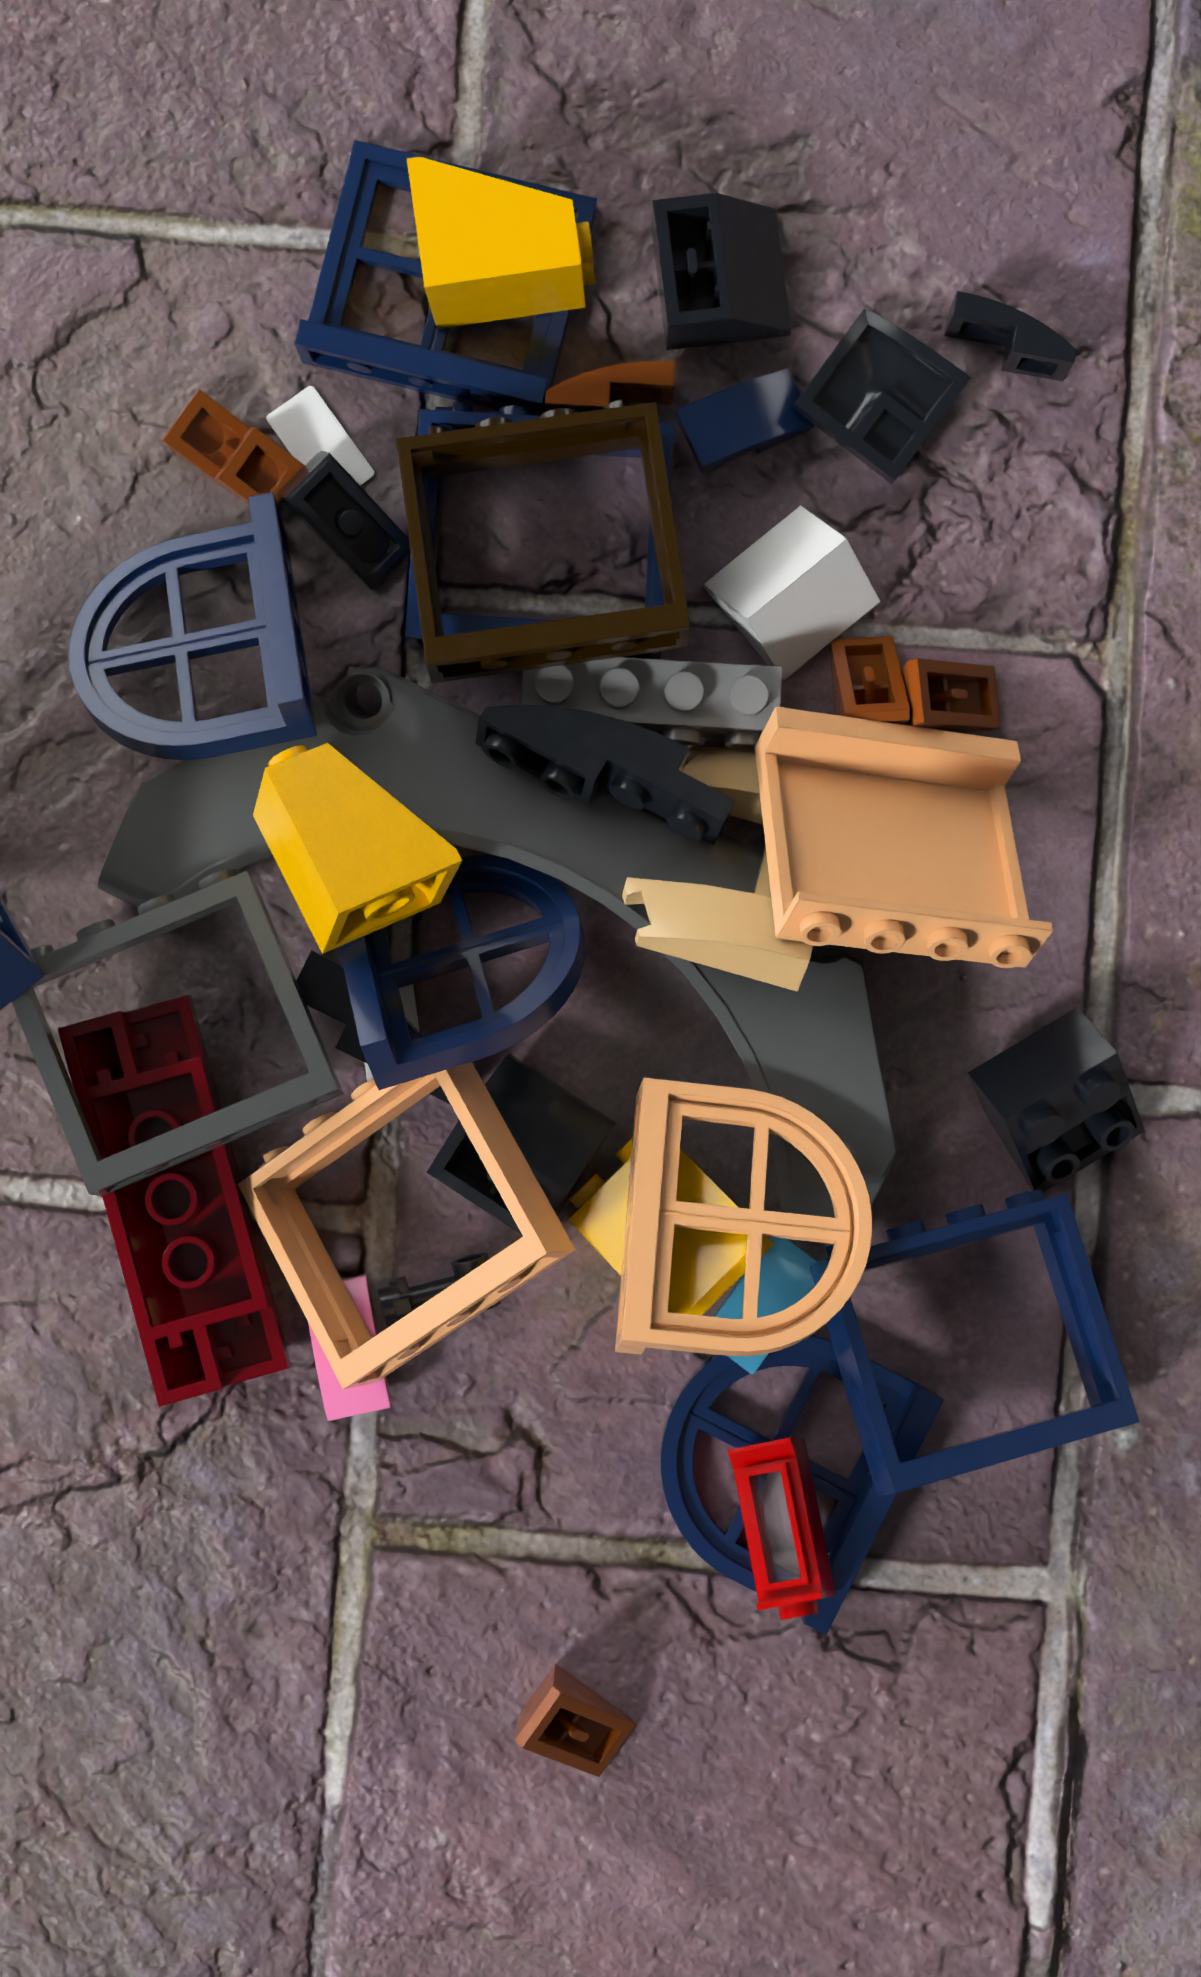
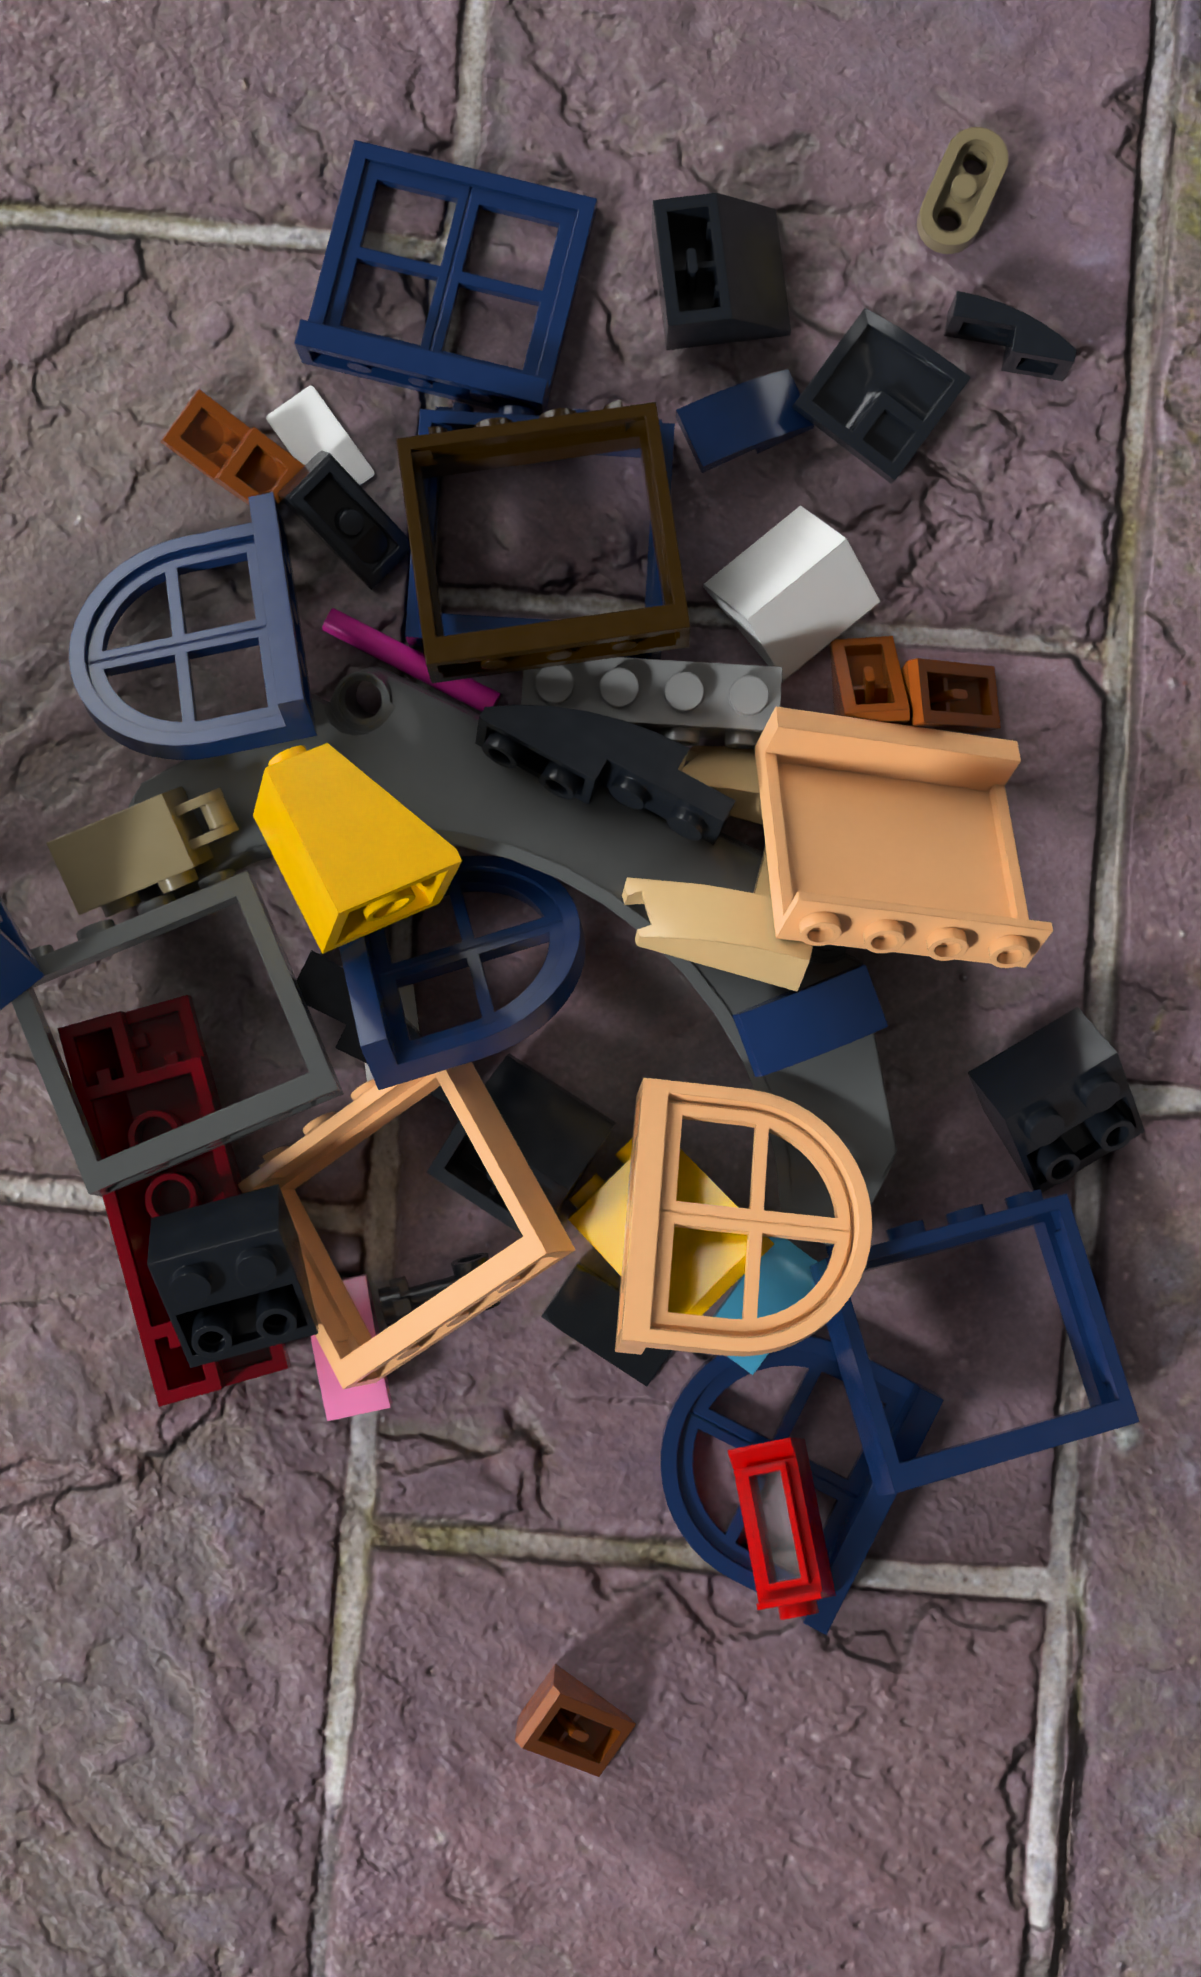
(138, 848): none -> dark tan brick
(232, 1275): none -> black slope
(405, 659): none -> dark pink bar
(495, 246): yellow slope -> none
(588, 1313): none -> black slope
(626, 381): dark orange slope -> none
(810, 1021): none -> dark blue slope
(960, 193): none -> dark tan plate

